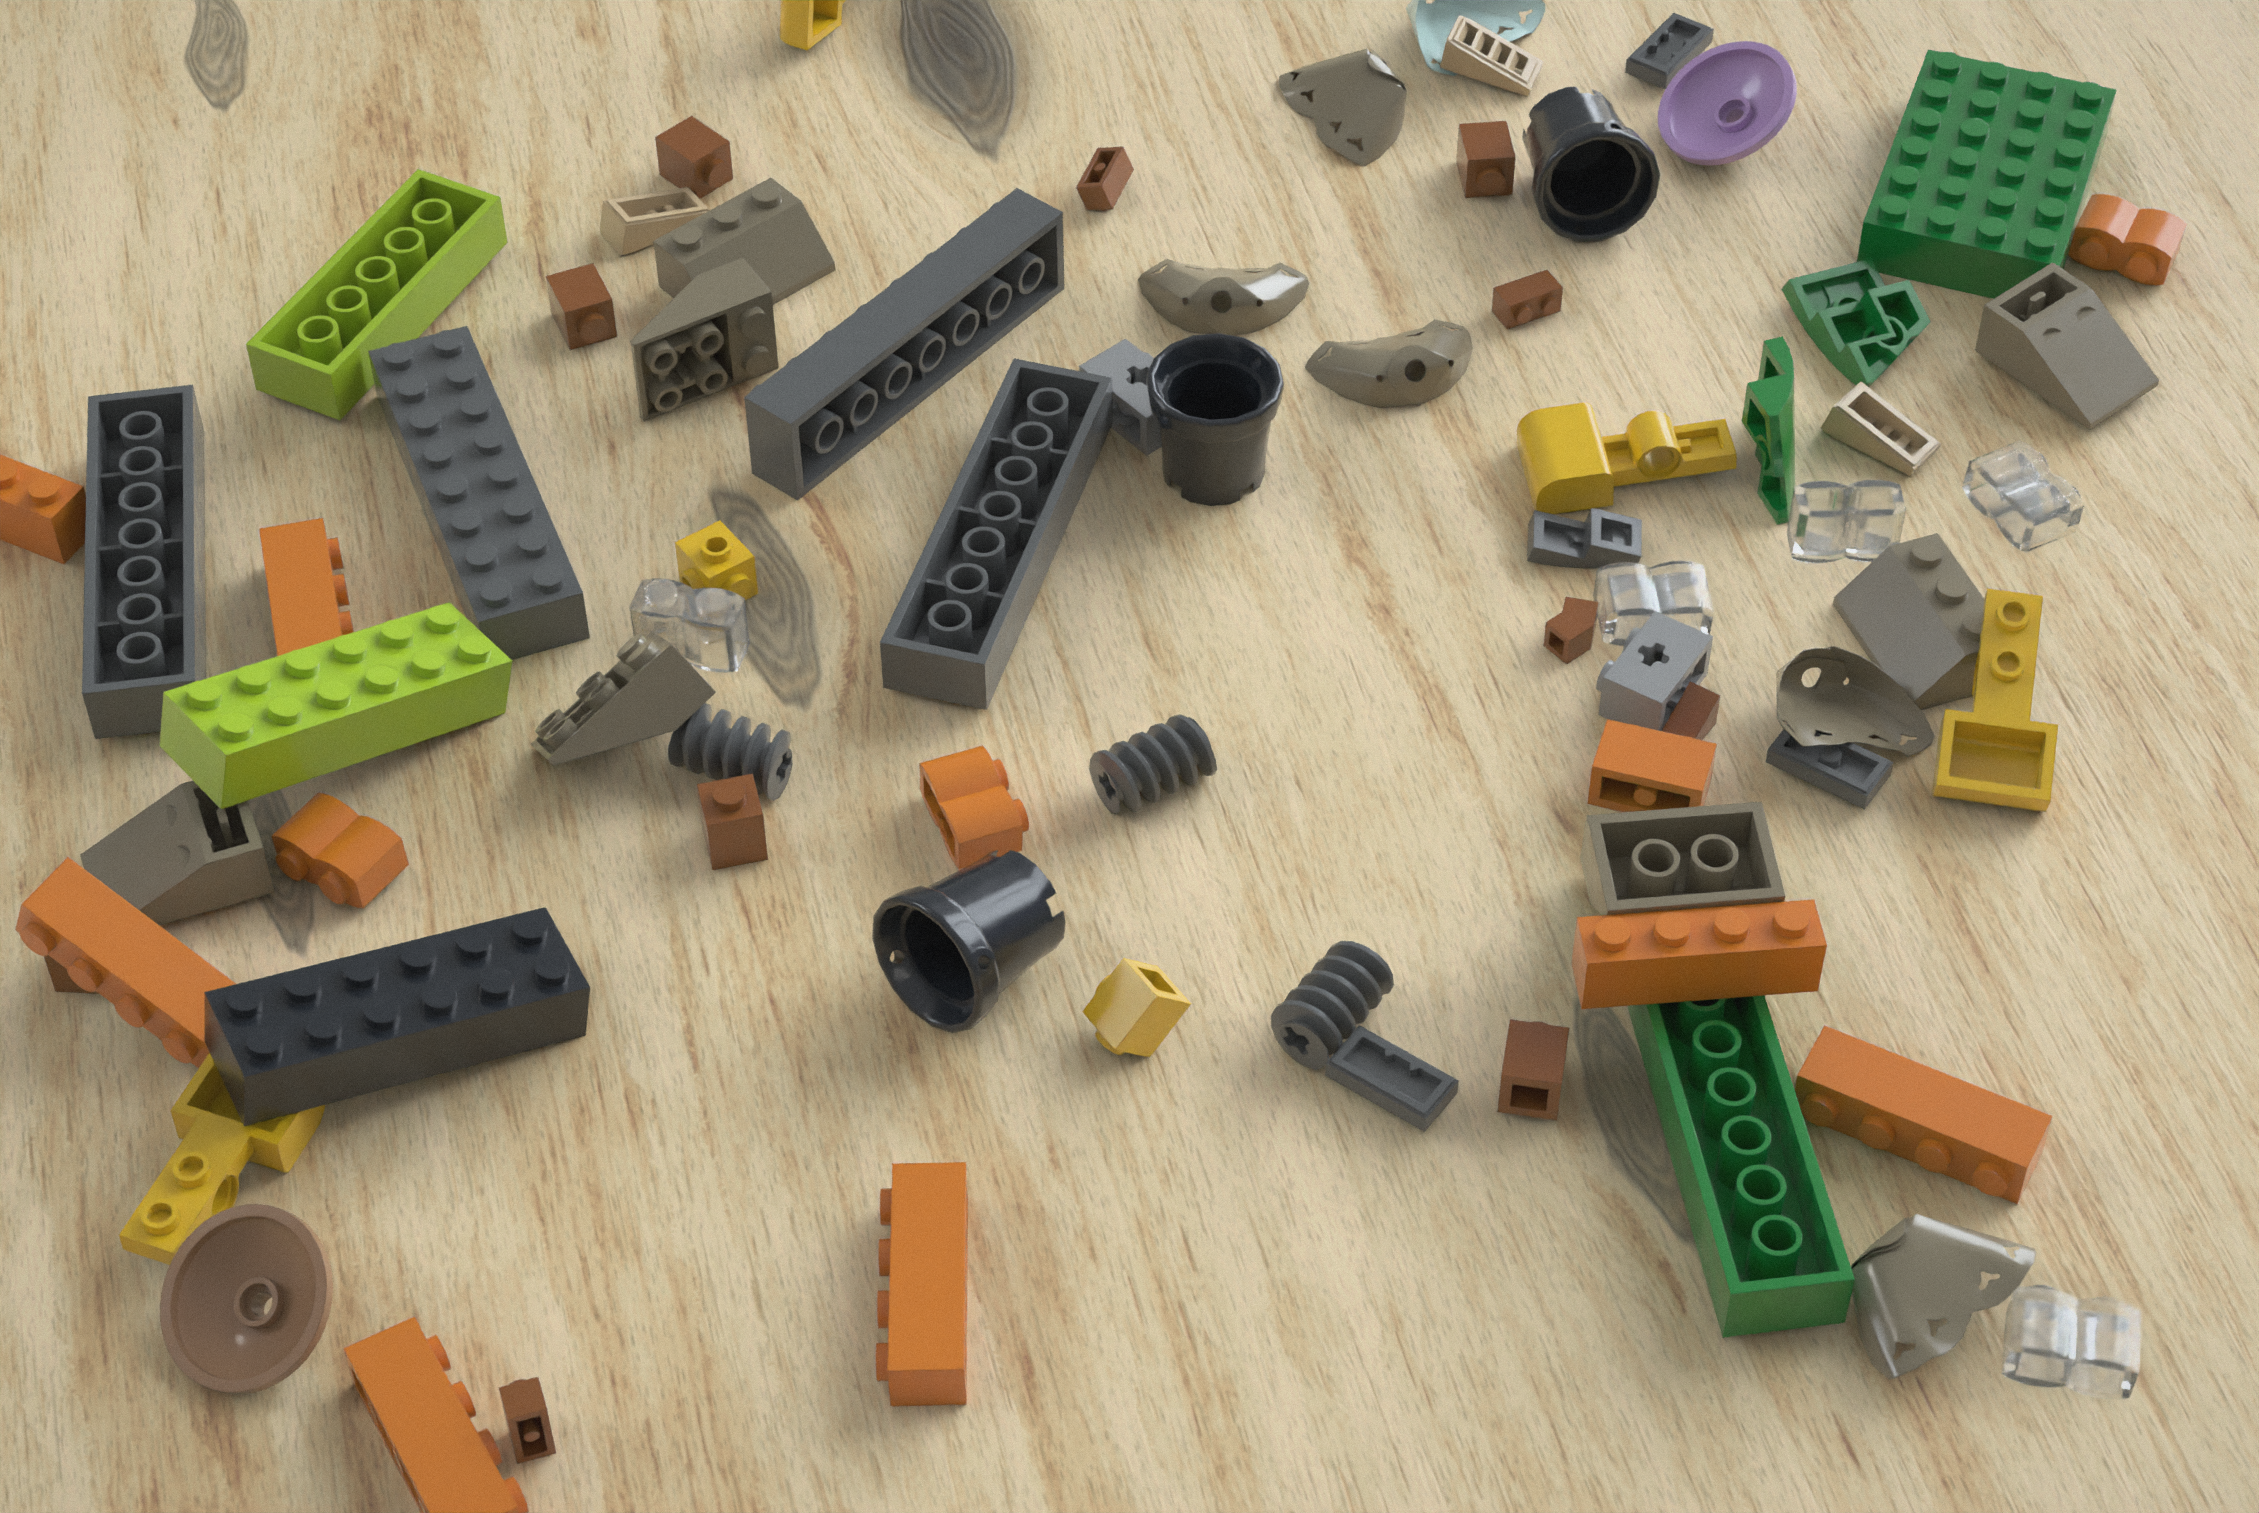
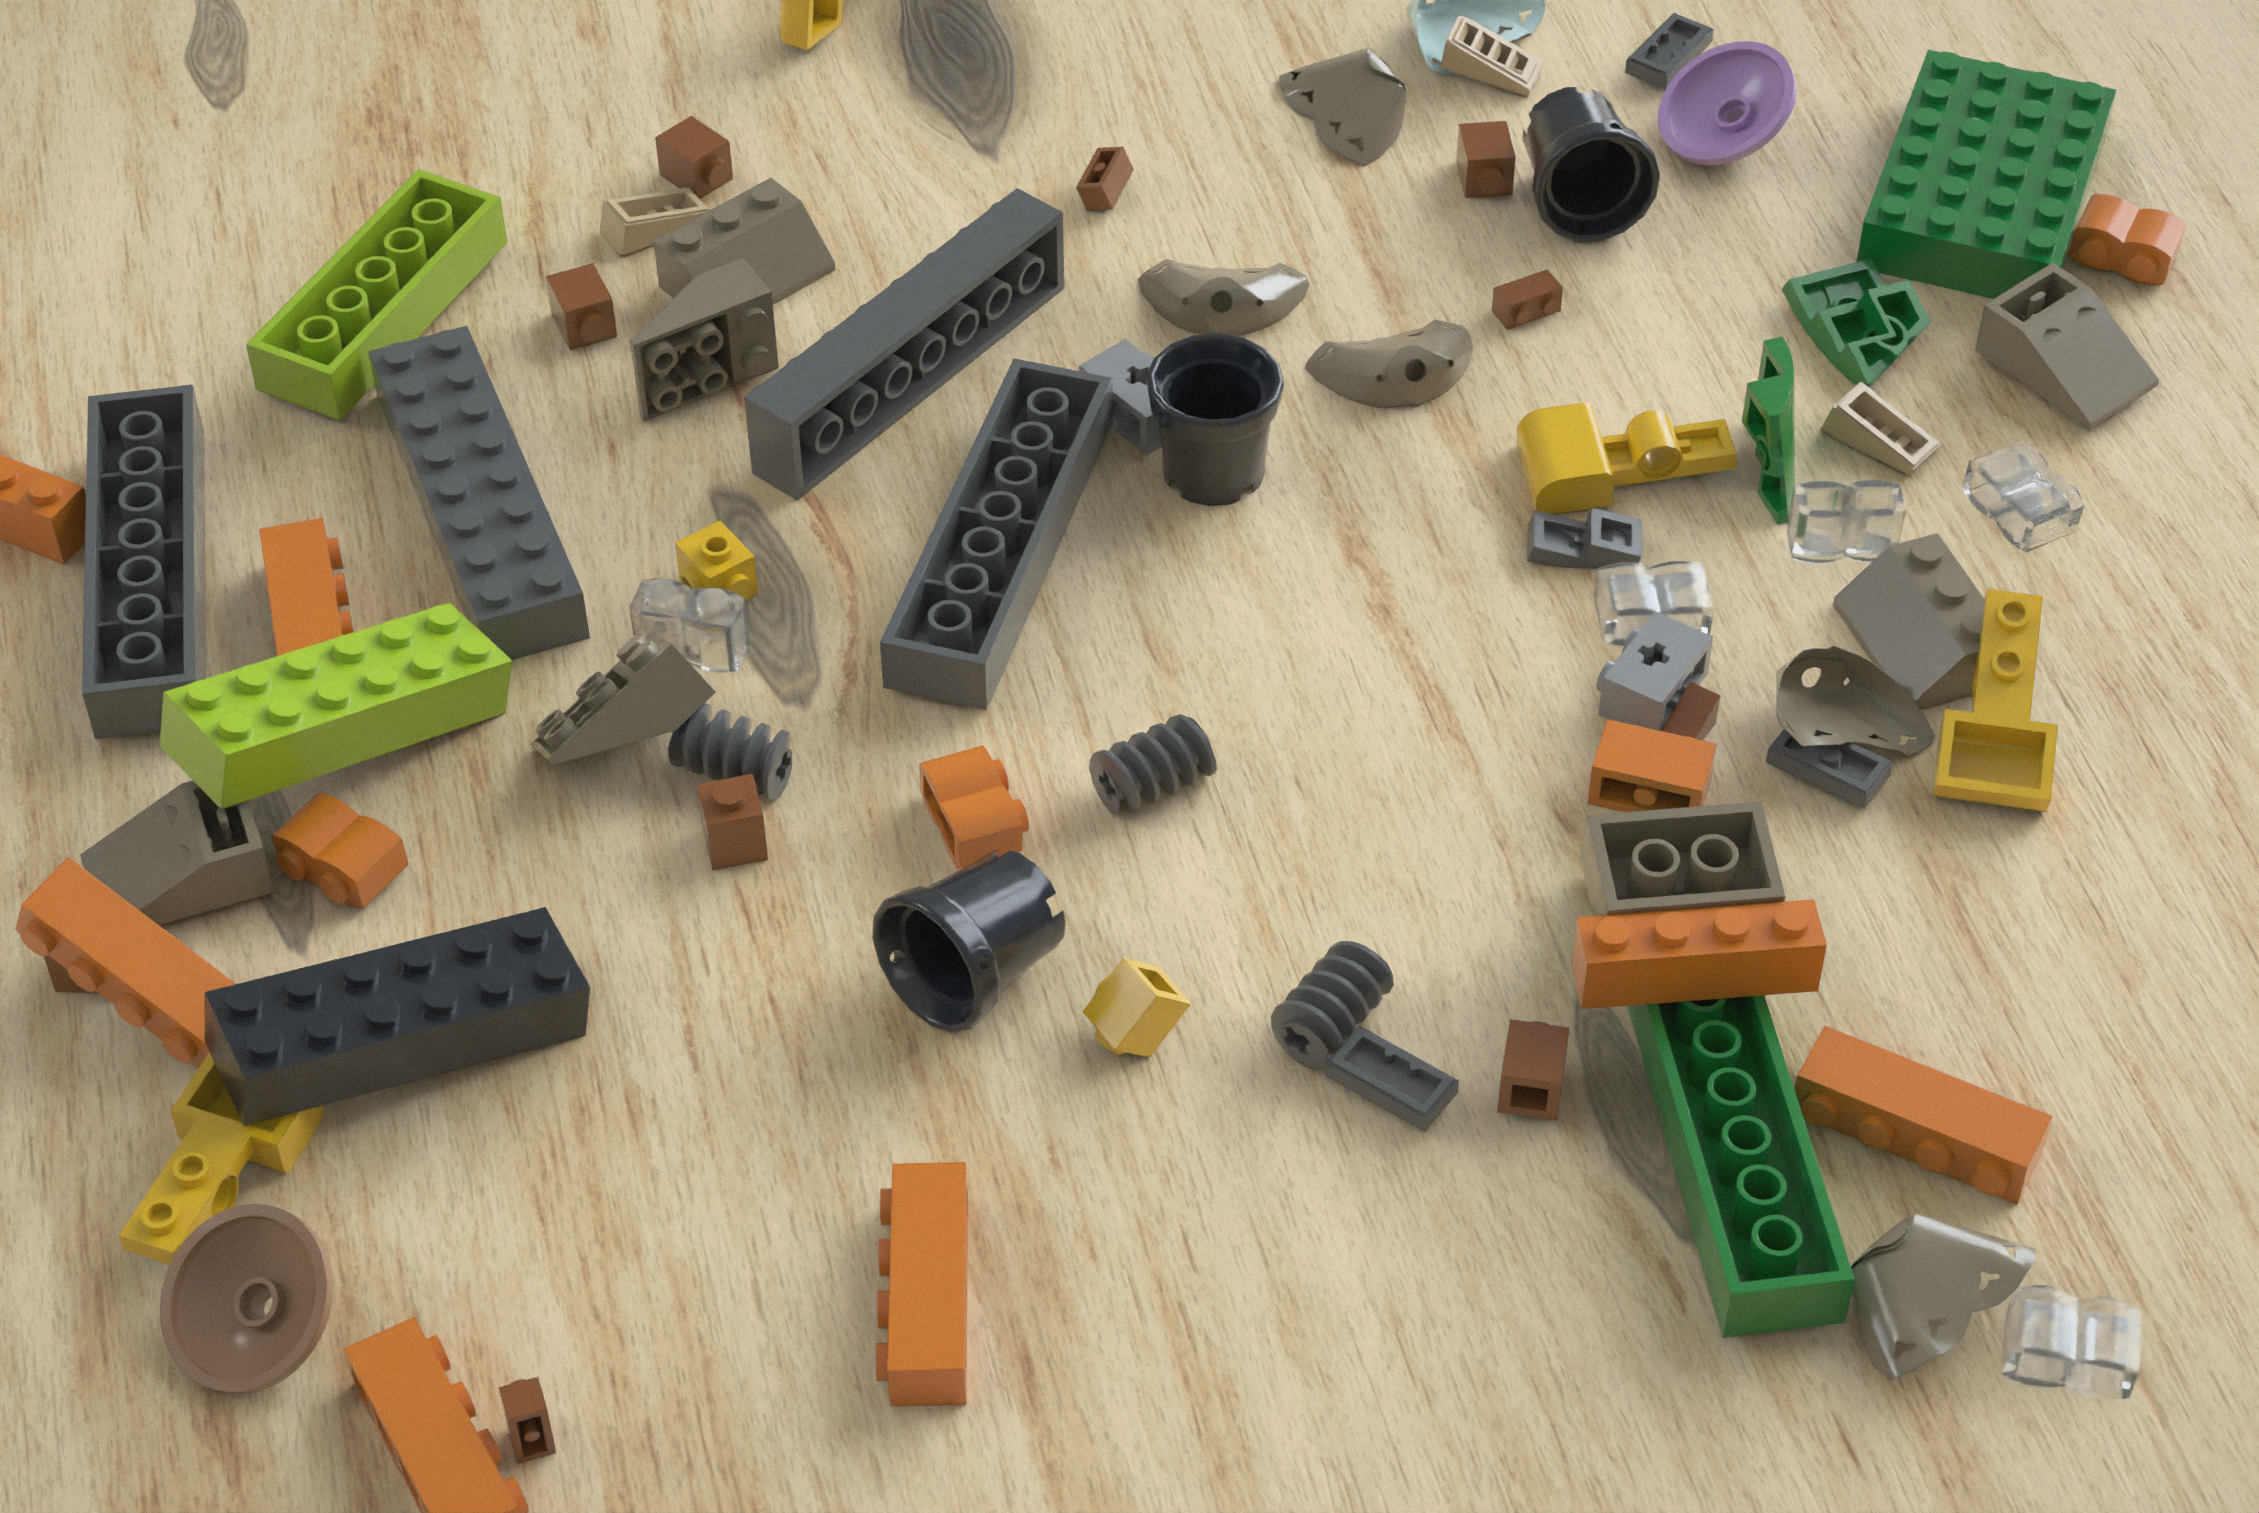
(1572, 630): dark orange piece -> none

